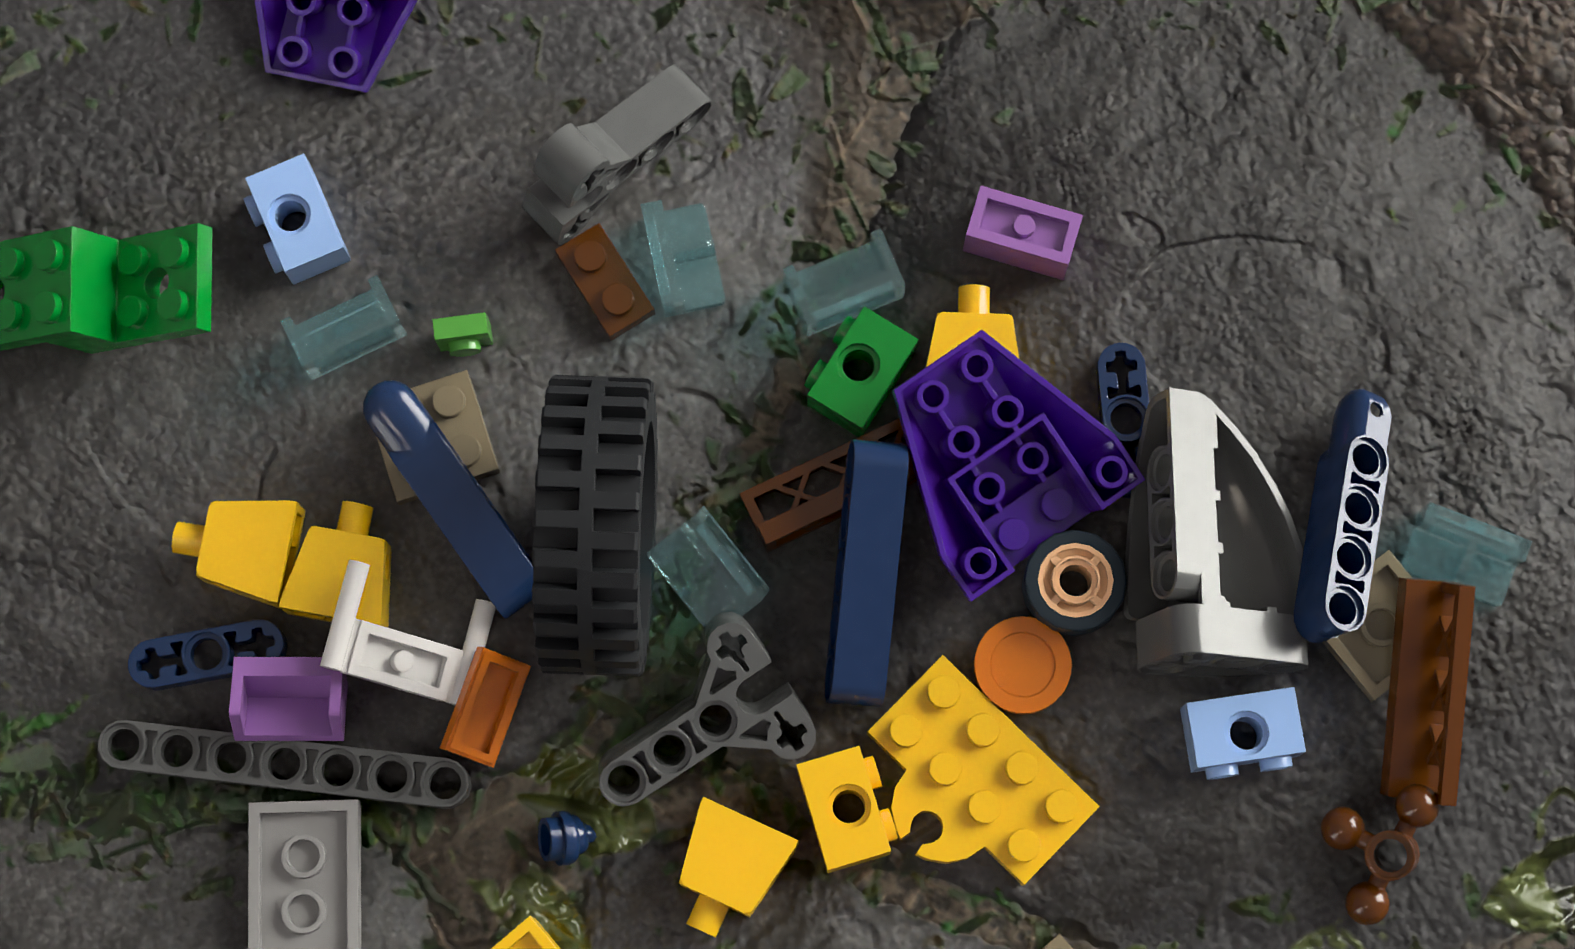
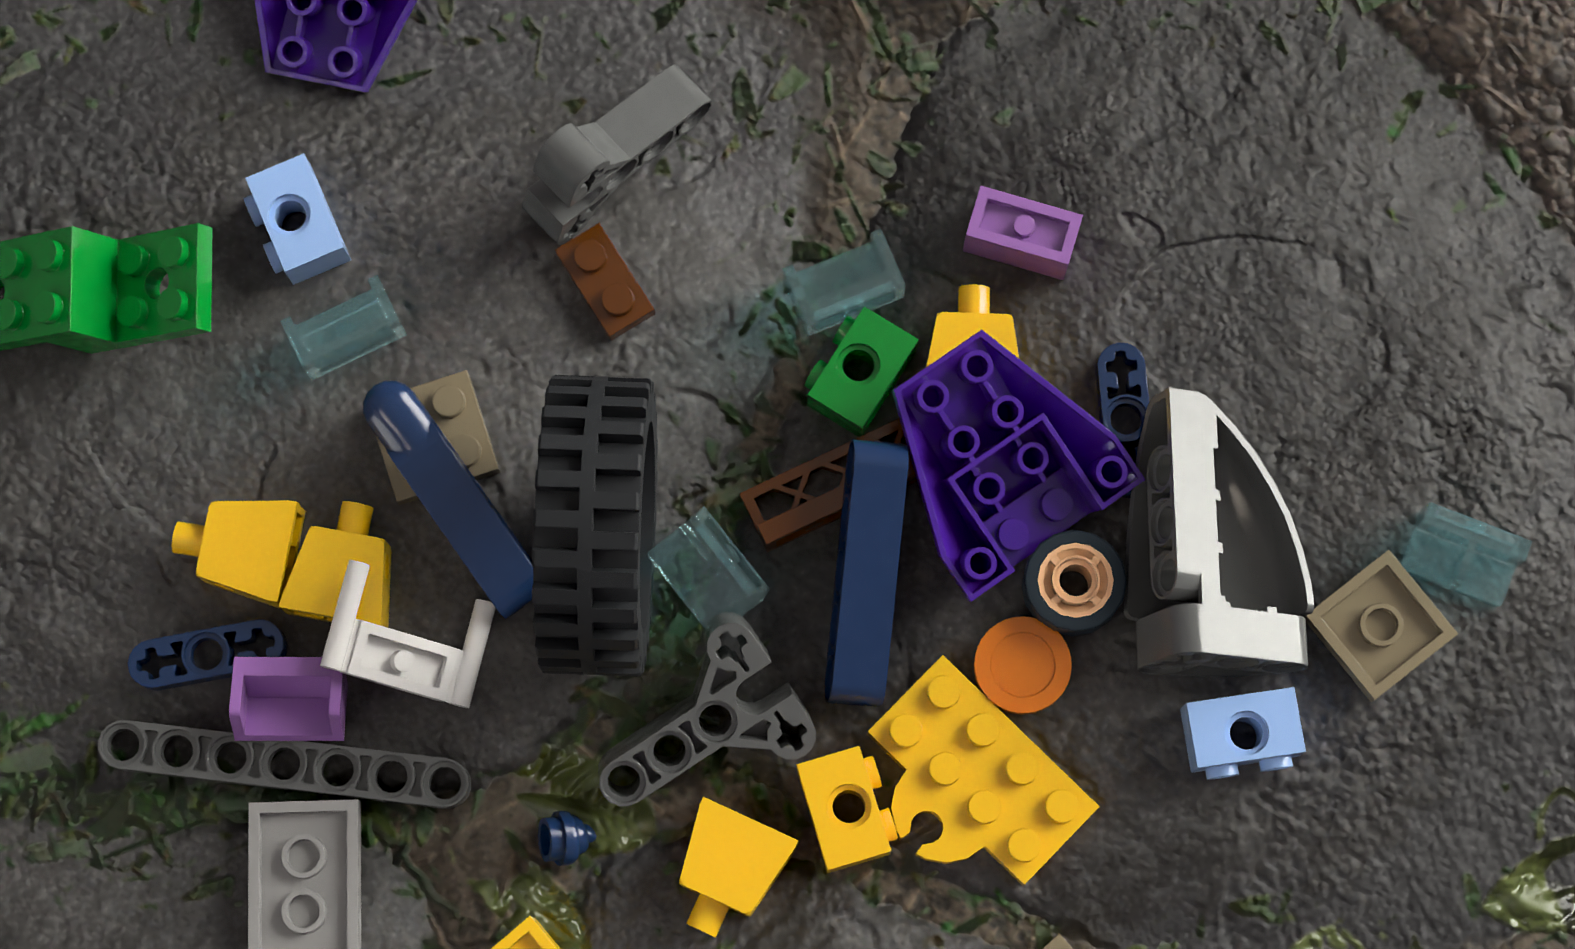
(463, 334): bright green plate -> none
(485, 707): orange tile -> none
(683, 258): clear light blue panel -> none
(1344, 520): dark blue piece -> none
(1345, 829): reddish brown piece -> none
(1428, 687): reddish brown fence -> none

